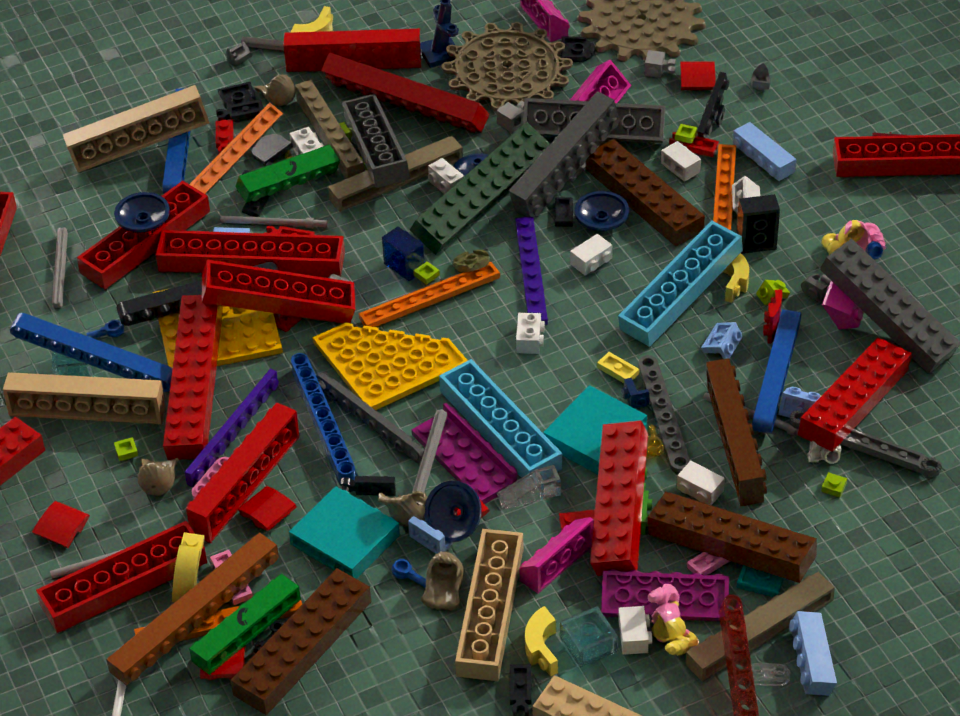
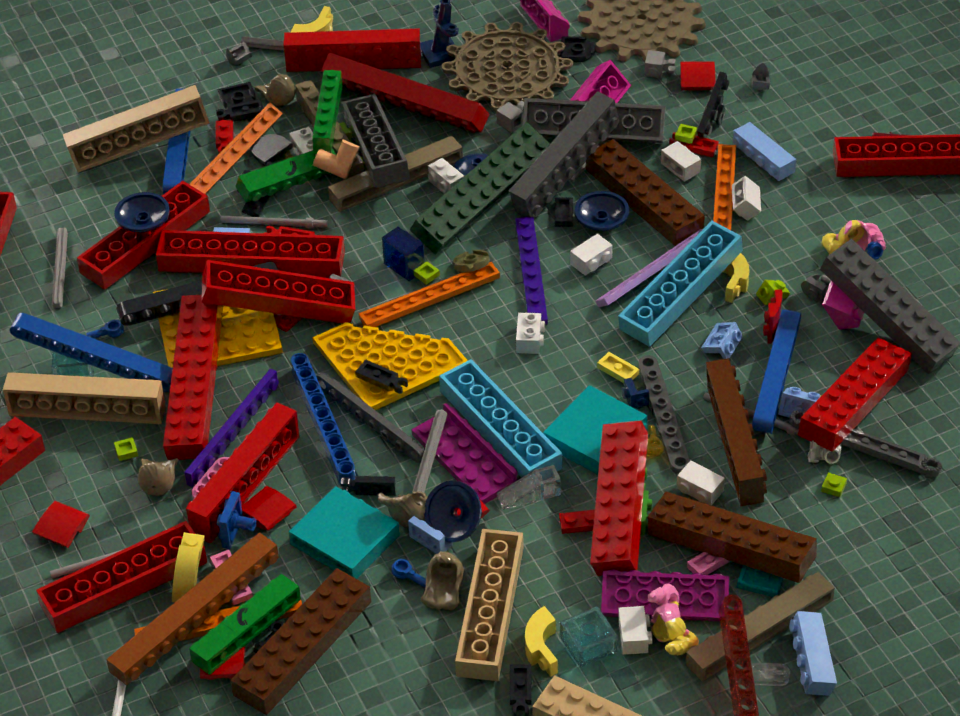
(232, 520): none -> blue plate
(327, 111): none -> green brick
(340, 163): none -> light nougat brick
(380, 376): none -> black plate
(557, 555): dark pink slope -> none
(644, 273): none -> lavender tile
(758, 223): black brick -> none

